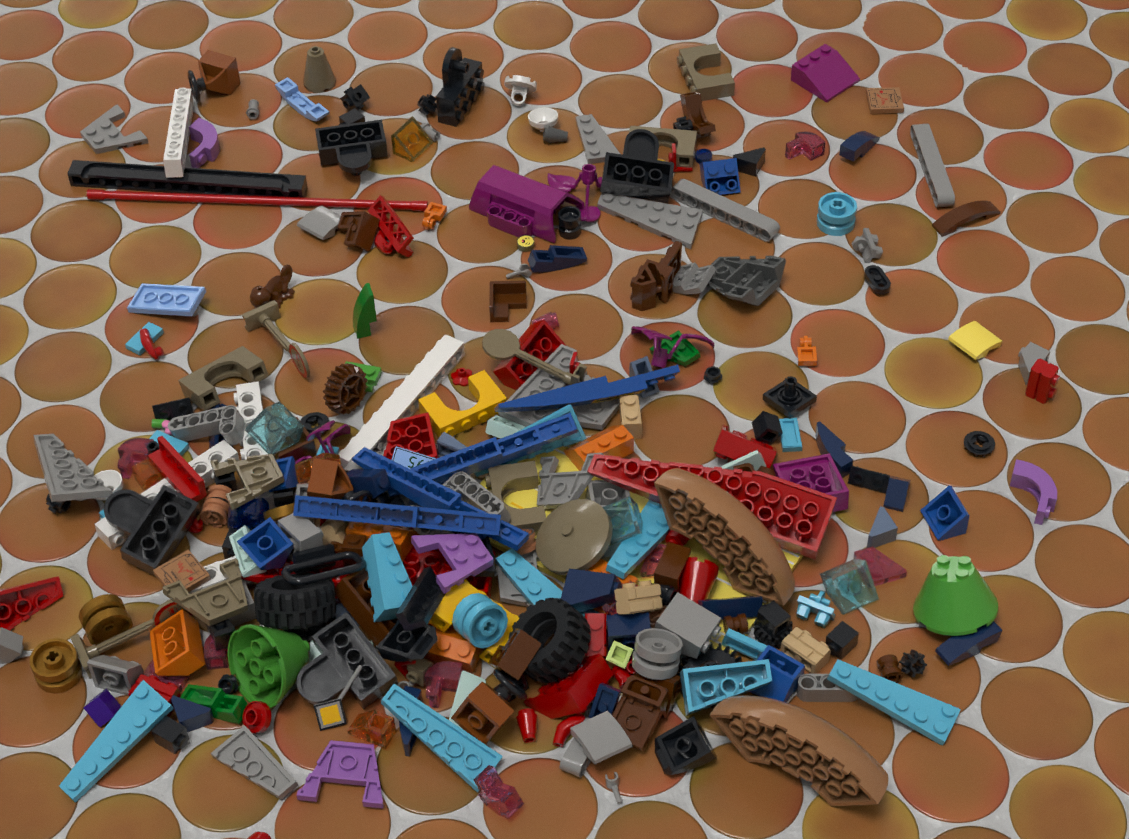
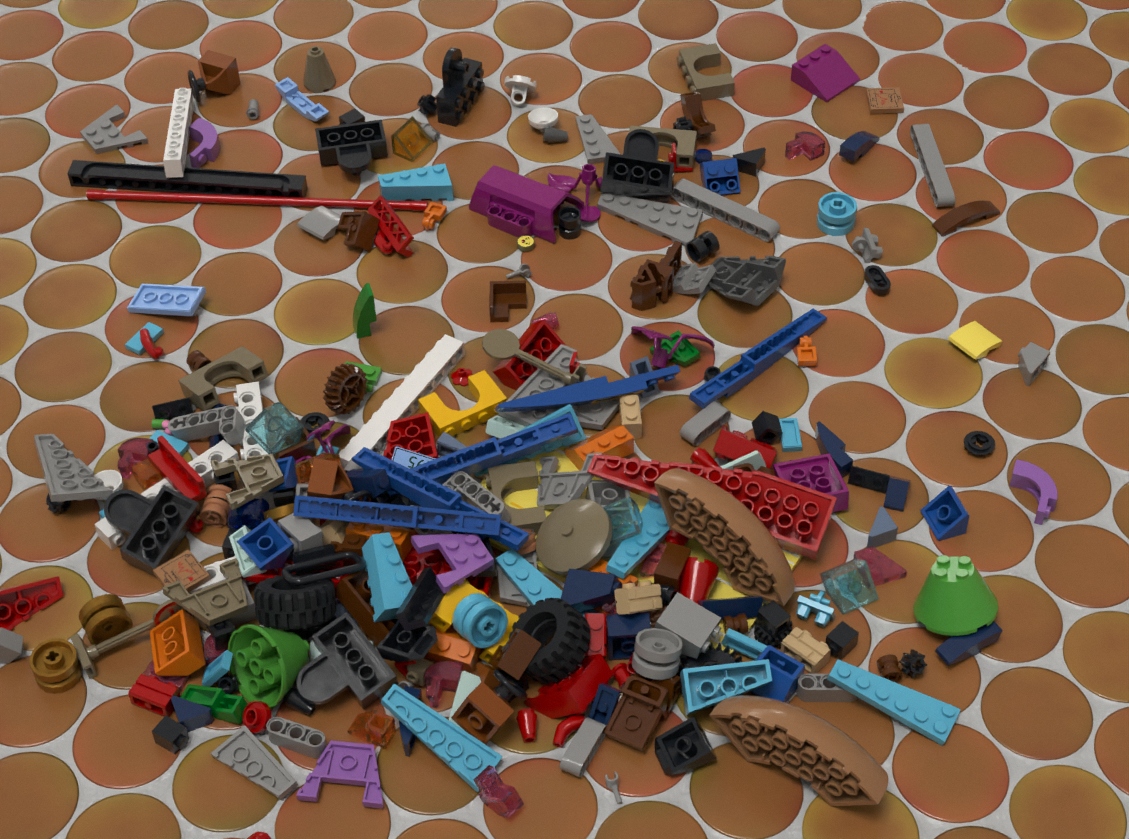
(102, 707): dark purple panel -> none
(114, 673): light grey slope -> none
(128, 726): medium azure wing -> none
(197, 360): none -> reddish brown wheel
(217, 668): none -> medium azure tile
(263, 317): dark tan piece -> none
(275, 289): reddish brown animal -> none
(289, 730): none -> light grey beam
(294, 700): none -> black cone
(331, 713): piece -> none
(354, 98): black brick -> none
(417, 184): none -> medium azure wedge
(486, 674): none -> dark orange slope
(556, 258): dark blue slope -> none
(601, 737): light grey slope -> none
(619, 654): yellowish green slope -> none
(702, 246): none -> black wheel
(702, 457): none -> red cone
(705, 423): none -> light grey beam
(757, 359): none -> blue slope
(789, 397): black plate -> none
(1042, 381): red brick -> none

